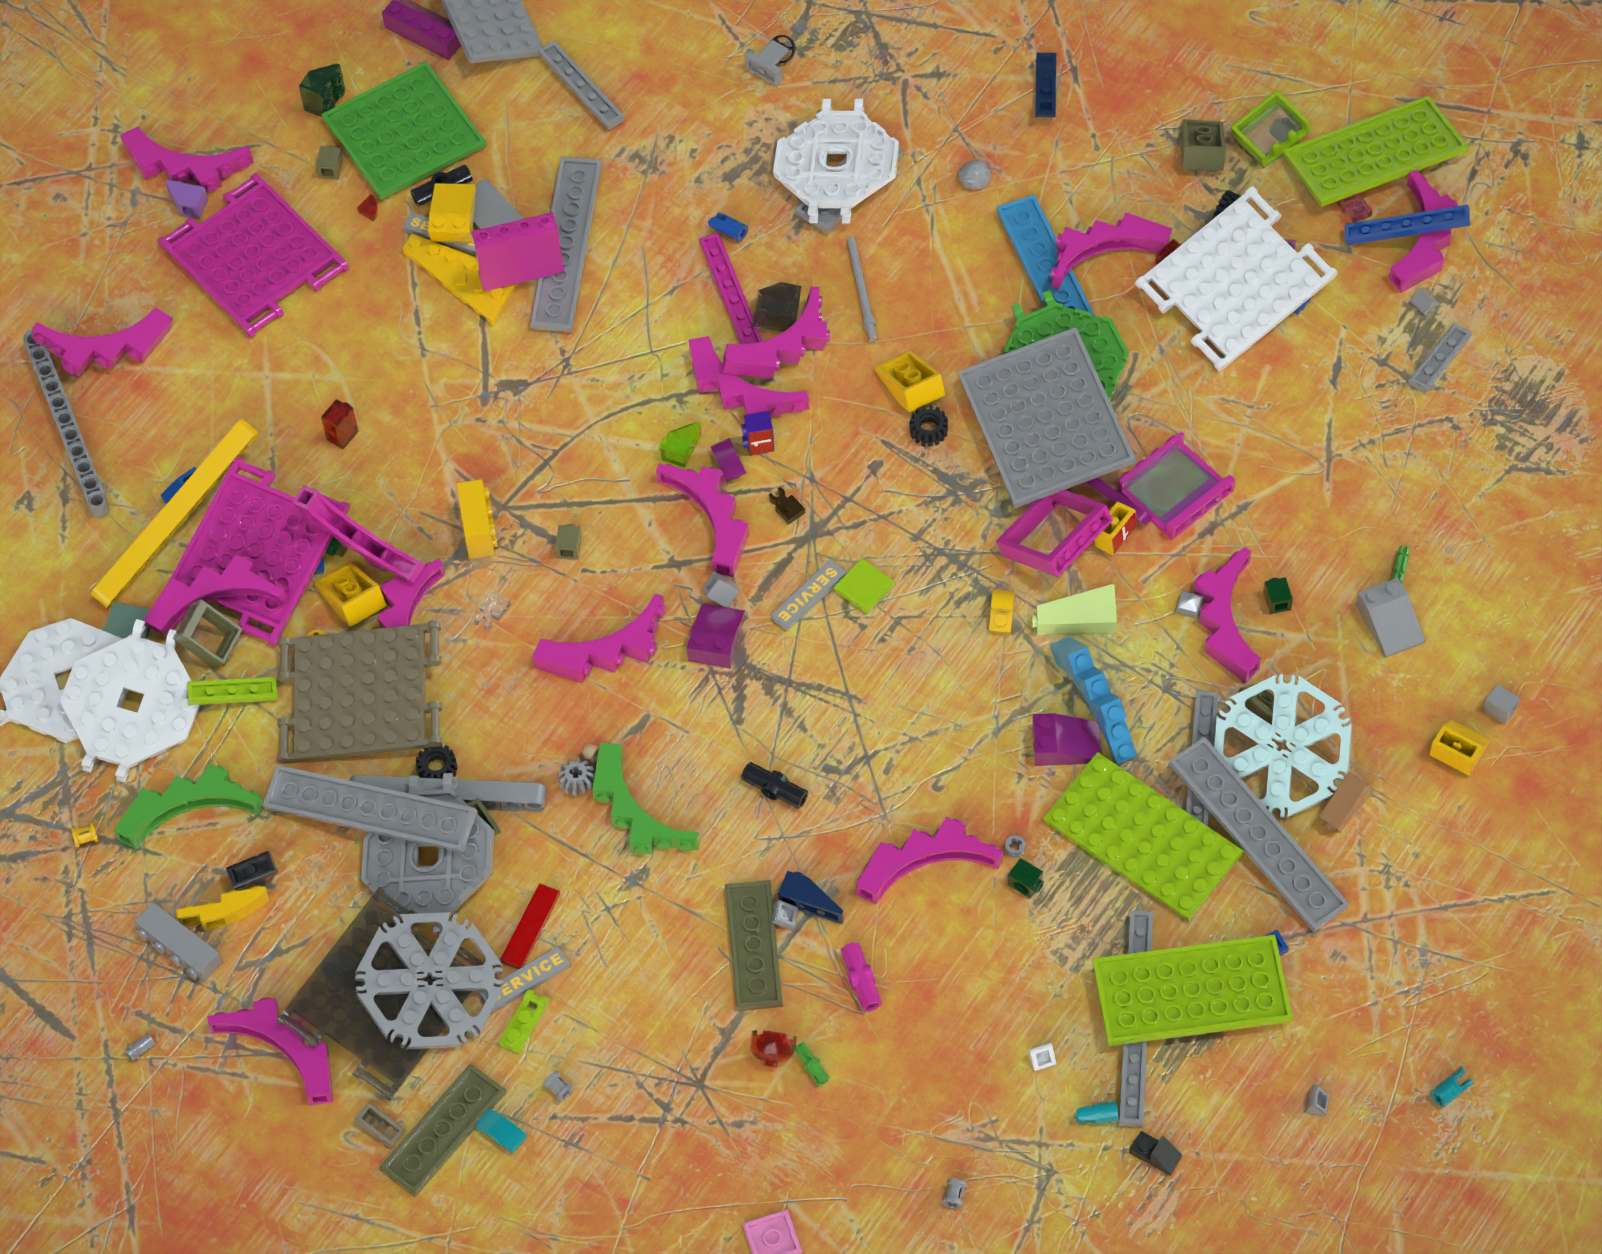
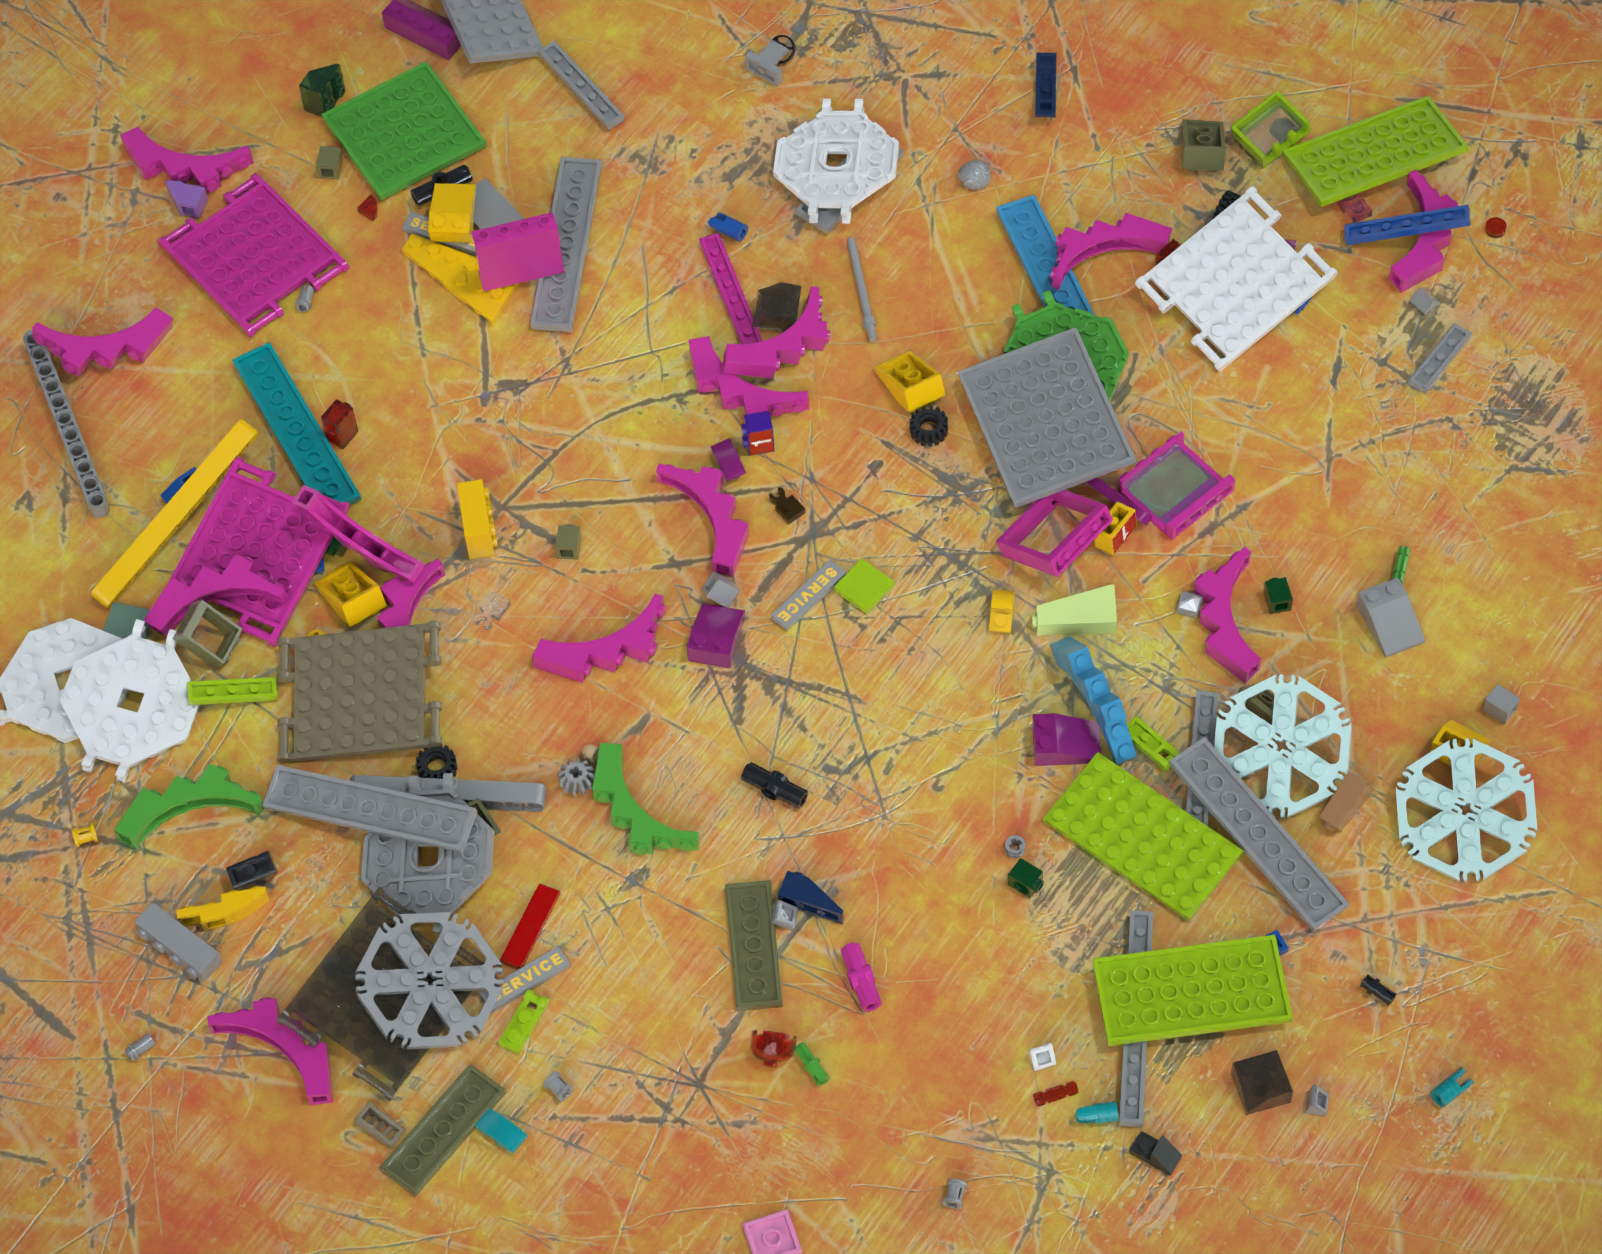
(294, 424): none -> teal plate
(303, 303): none -> light grey pin
(680, 444): clear neon green slope -> none
(921, 849): dark pink arch -> none
(1055, 1093): none -> clear red axle
(1151, 743): none -> lime plate
(1261, 1082): none -> clear smoke slope
(1374, 987): none -> black pin
(1467, 830): none -> light aqua plate
(1495, 227): none -> clear red tile

